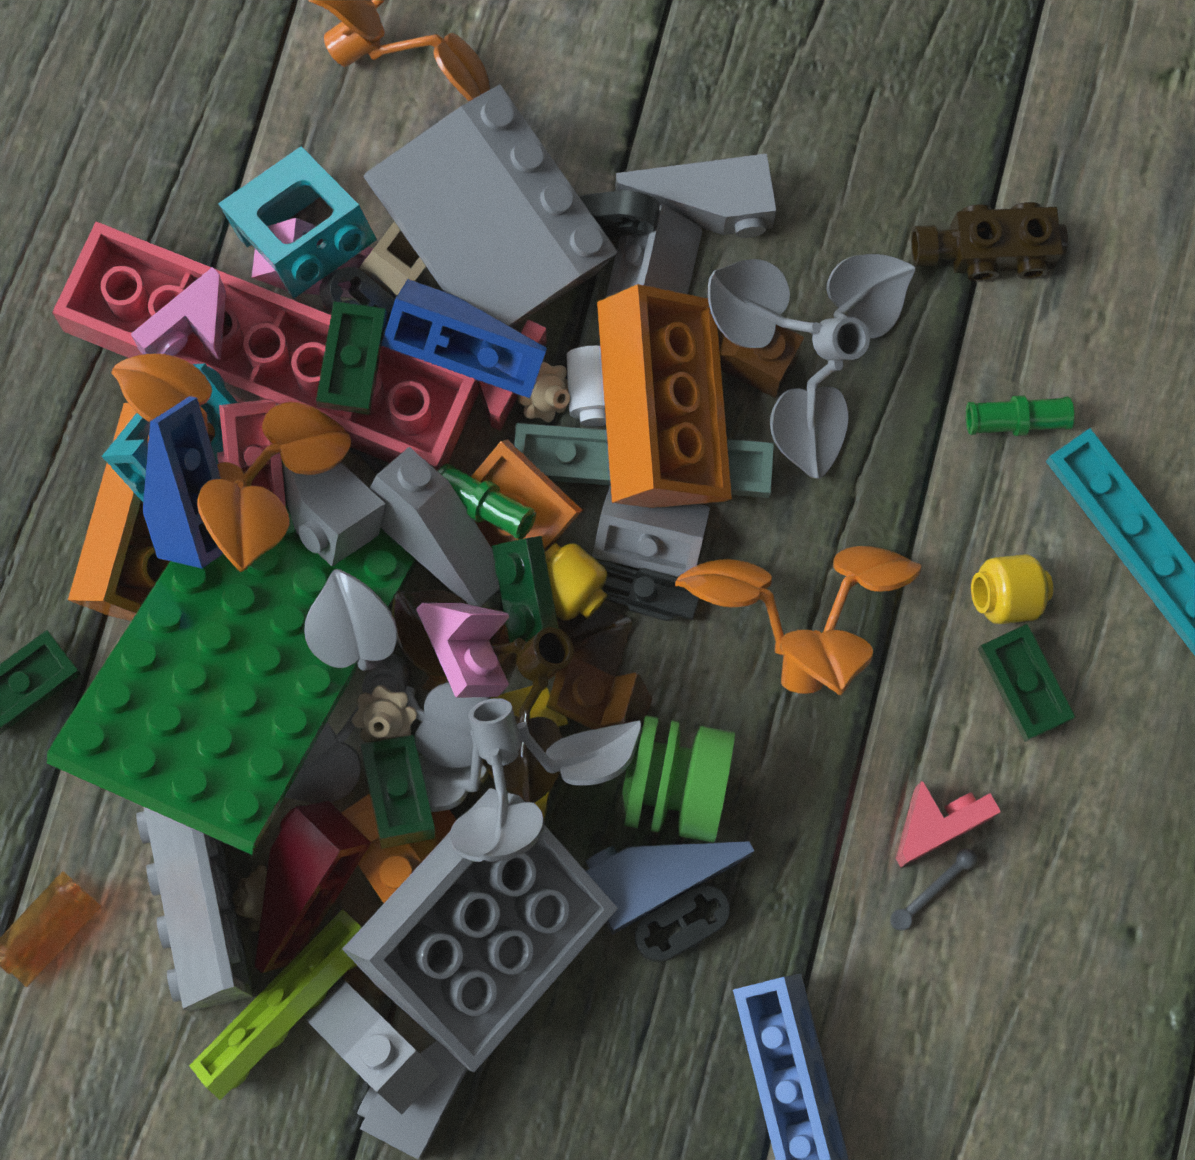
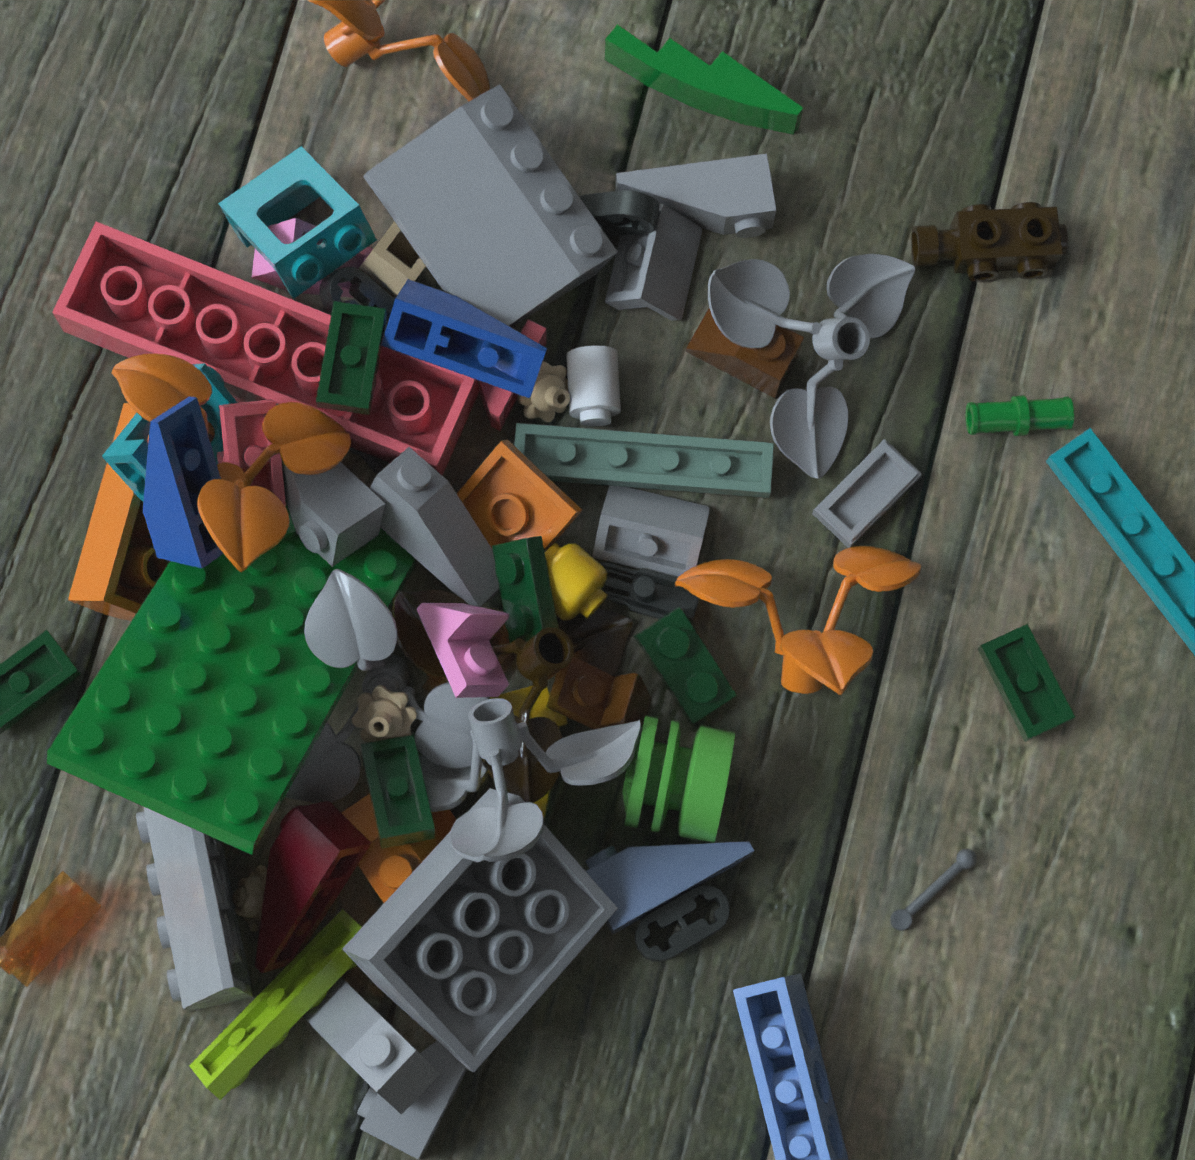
(194, 310): bright pink slope -> none
(487, 503): green pin -> none
(663, 399): orange slope -> none
(685, 665): none -> dark green plate
(718, 88): none -> green slope
(866, 493): none -> light grey tile
(929, 830): coral slope -> none
(1011, 589): yellow head -> none

